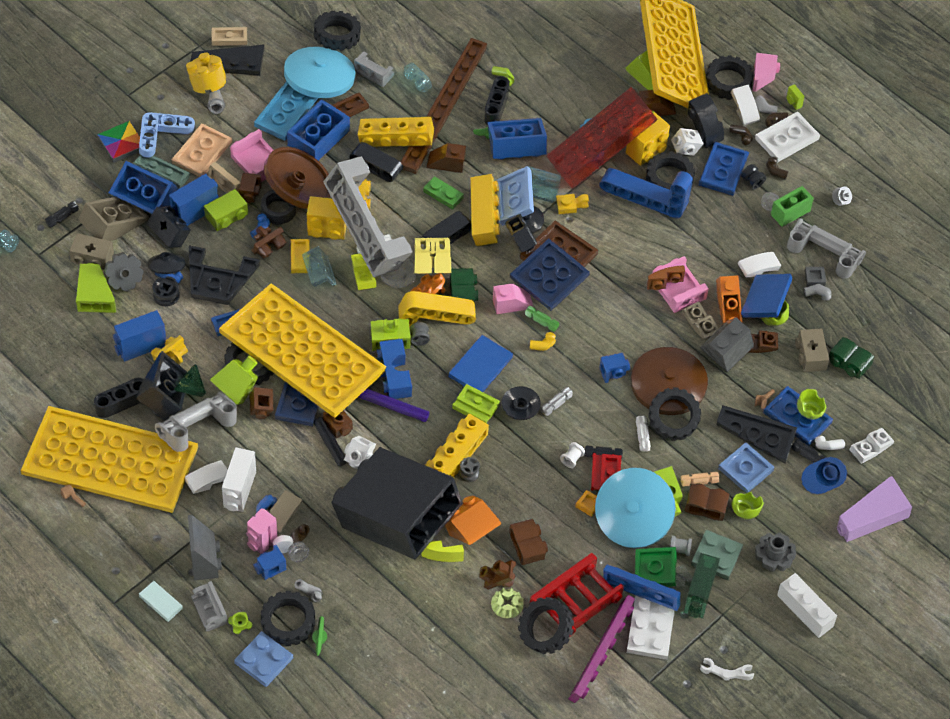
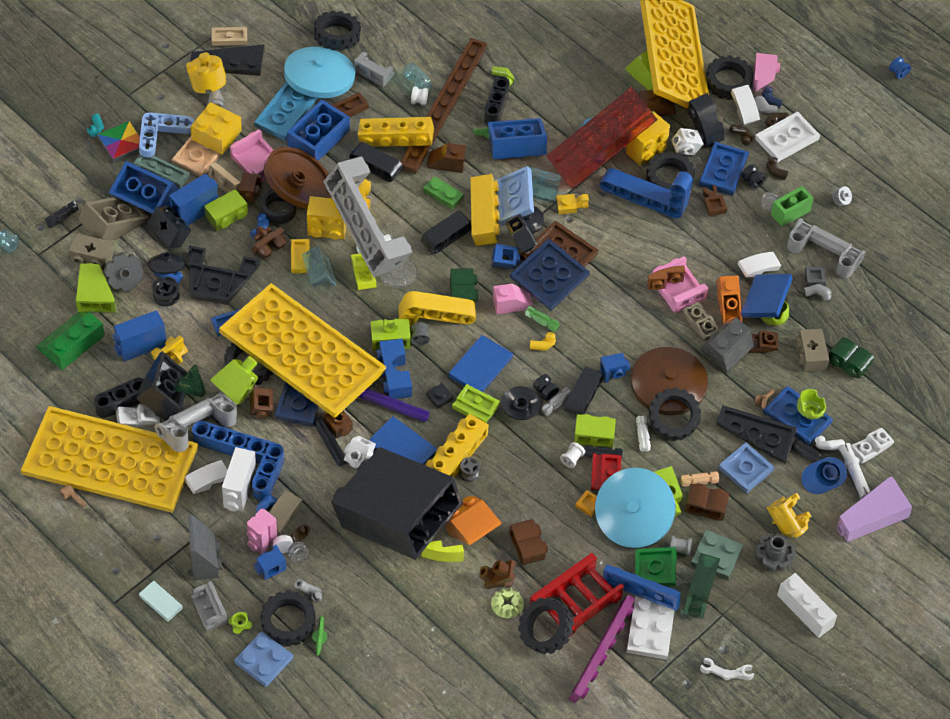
(72, 339): none -> green slope
(97, 127): none -> teal arm
(136, 417): none -> white slope
(216, 128): none -> yellow brick
(227, 446): none -> blue beam
(403, 441): none -> blue tile
(419, 96): none -> white wheel
(431, 254): light yellow hips -> none
(431, 284): orange plate -> none
(439, 395): none -> black plate
(508, 251): none -> blue brick
(546, 387): none -> black wheel
(583, 391): none -> black beam
(594, 430): none -> lime brick
(714, 203): none -> reddish brown plate
(747, 505): lime hair -> none
(771, 100): none -> dark blue arm
(785, 518): none -> yellow piece
(795, 97): lime plate -> none
(852, 464): none -> white pin
(899, 67): none -> blue wheel

